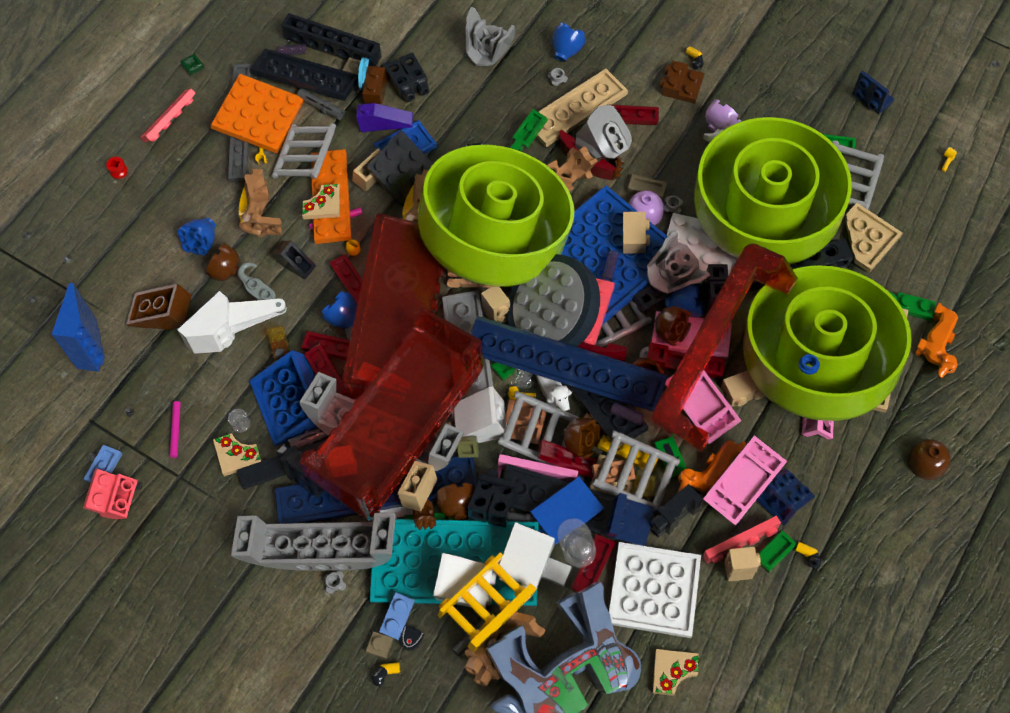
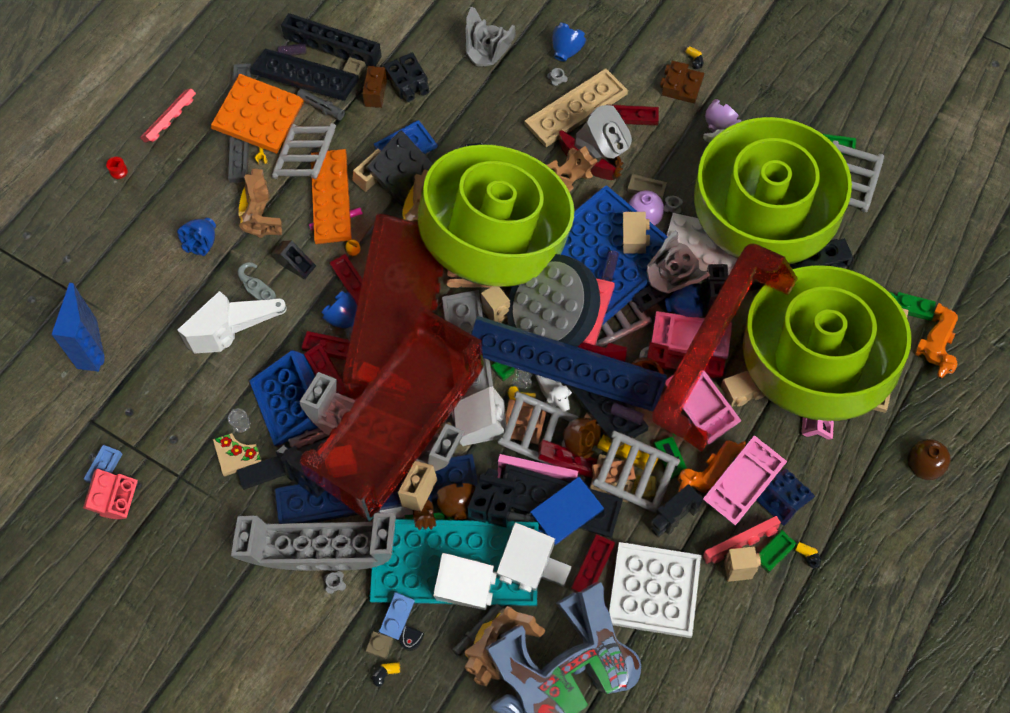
(159, 308): reddish brown slope -> none
(175, 429): dark pink bar -> none
(192, 64): dark green tile -> none
(223, 264): reddish brown cylinder -> none
(278, 342): leg -> none
(324, 204): tan tile -> none
(362, 72): medium azure wheel -> none
(380, 117): dark purple slope -> none
(468, 447): olive plate -> none
(492, 622): yellow fence -> none
(528, 130): green plate -> none
(576, 542): clear piece -> none
(629, 520): dark blue bracket -> none
(671, 669): tan tile -> none
(673, 324): reddish brown cylinder -> none
(809, 359): blue plate -> none
(869, 236): tan plate -> none
(872, 93): dark blue bracket -> none
(950, 155): yellow hand -> none

